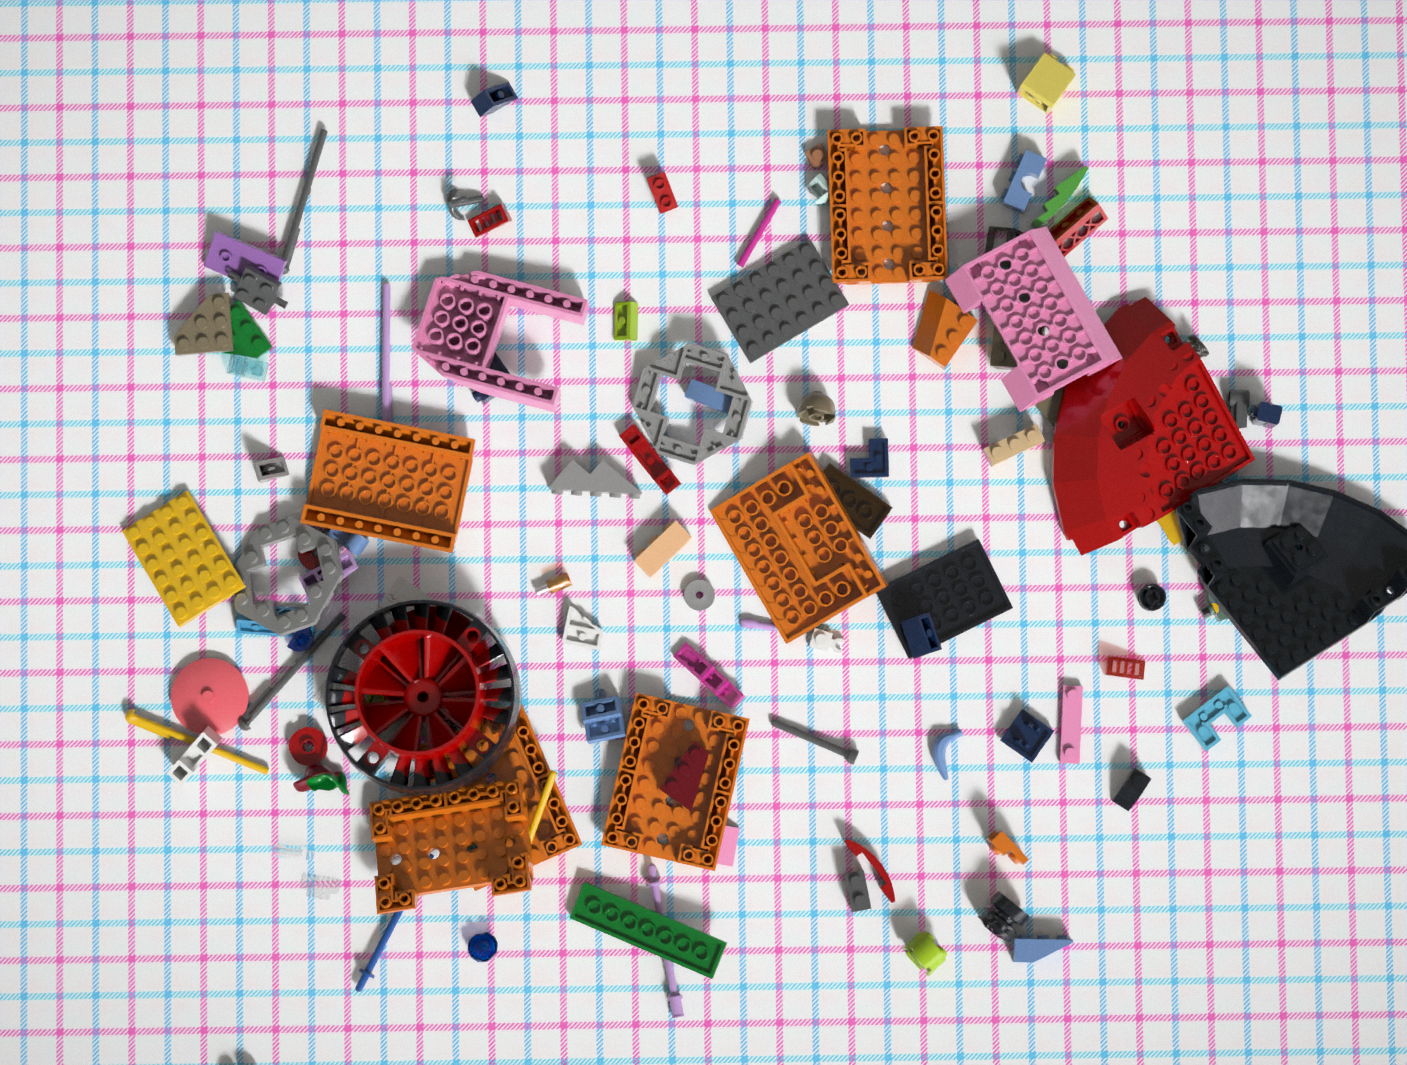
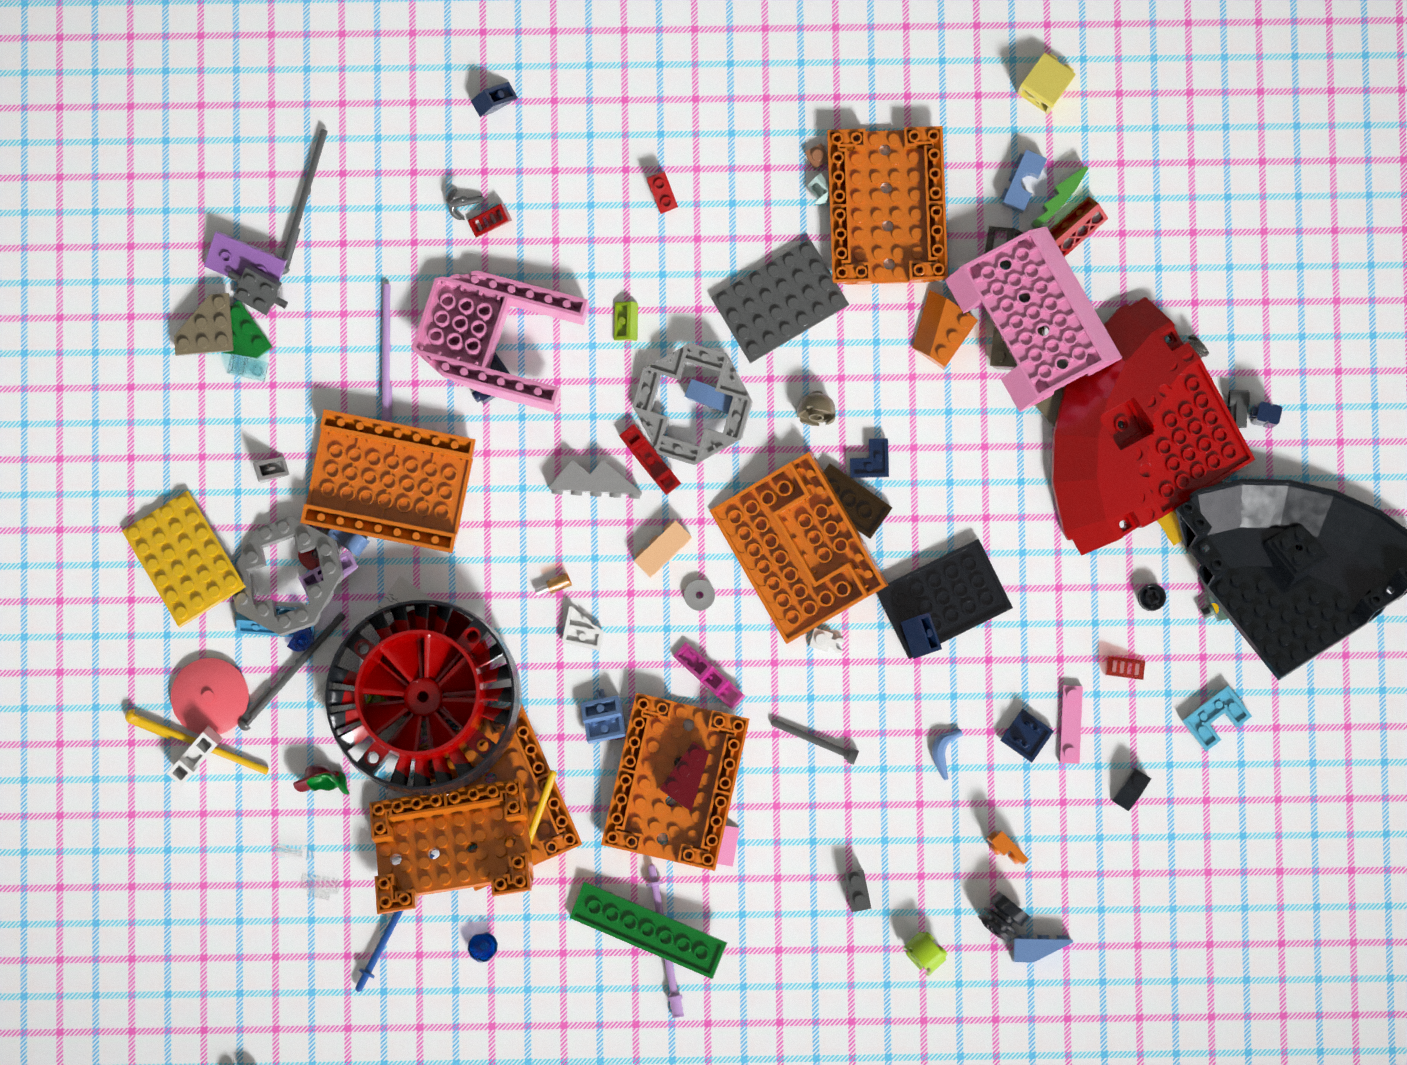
(299, 752): red plate -> none
(753, 623): lavender piece -> none
(758, 233): dark pink bar -> none
(887, 887): red slope -> none
(1013, 445): tan arch -> none

